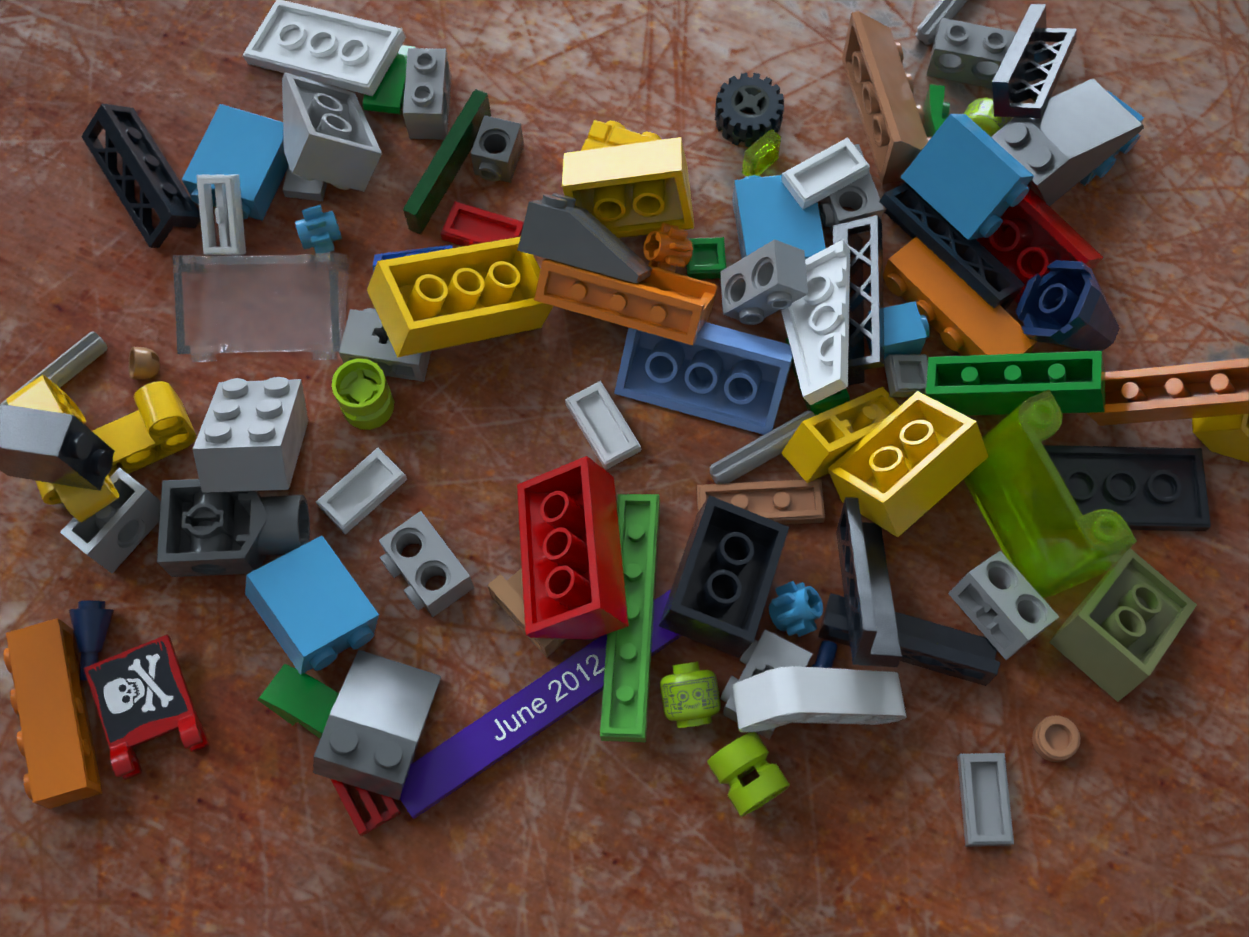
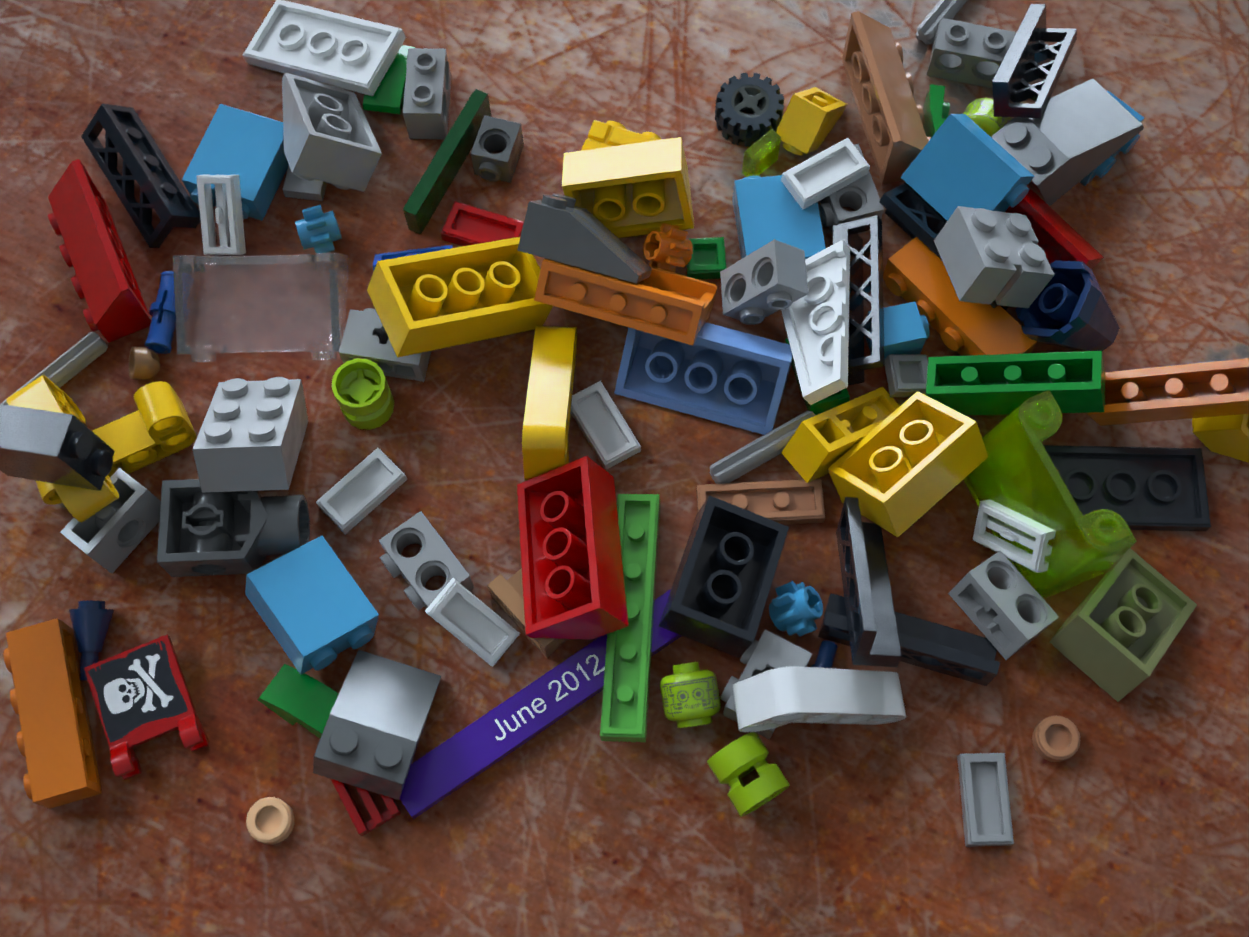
(97, 256): none -> red slope
(163, 316): none -> blue pin
(270, 820): none -> light nougat tile
(472, 622): none -> white tile
(549, 400): none -> yellow beam
(809, 120): none -> yellow slope
(993, 257): none -> light grey piece
(1027, 525): none -> white tile

